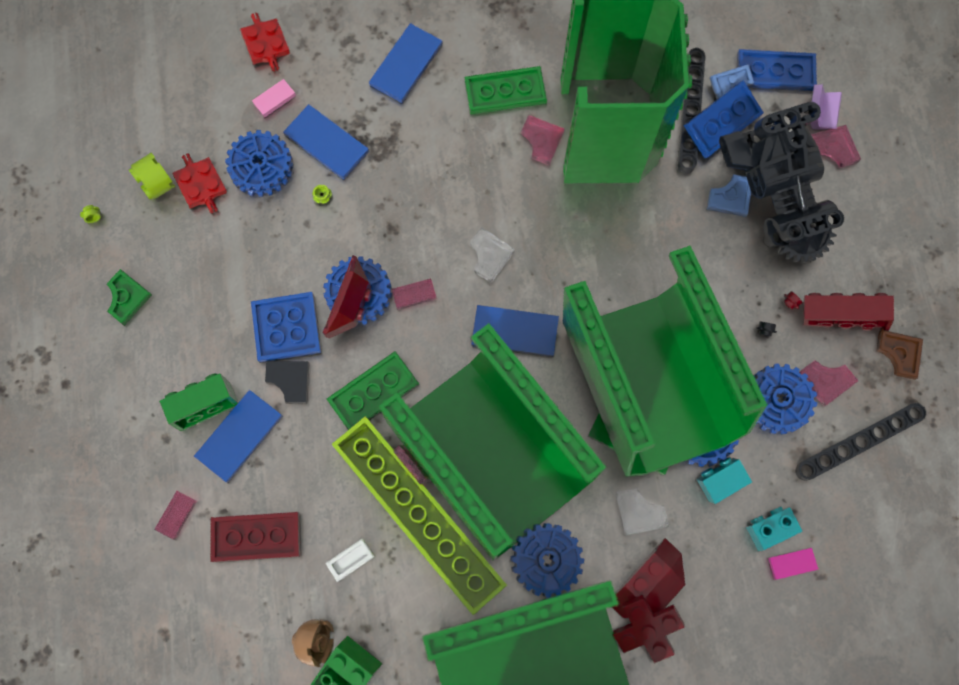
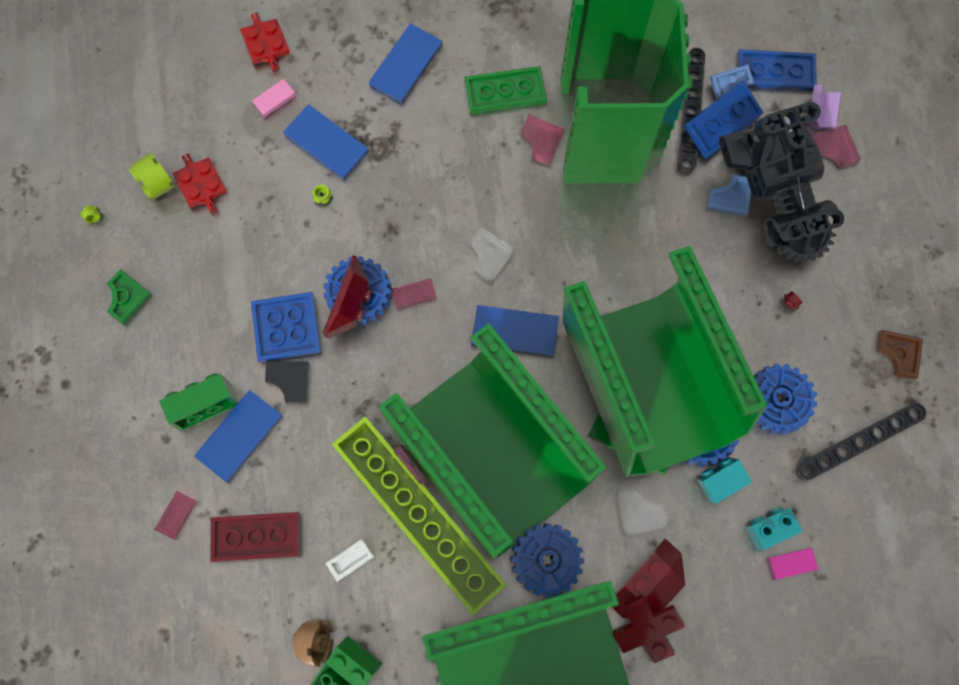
(256, 149): blue piece -> none
(371, 389): green tile -> none
(766, 328): black plate -> none
(829, 382): clear pink tile -> none
(849, 310): dark red wedge -> none

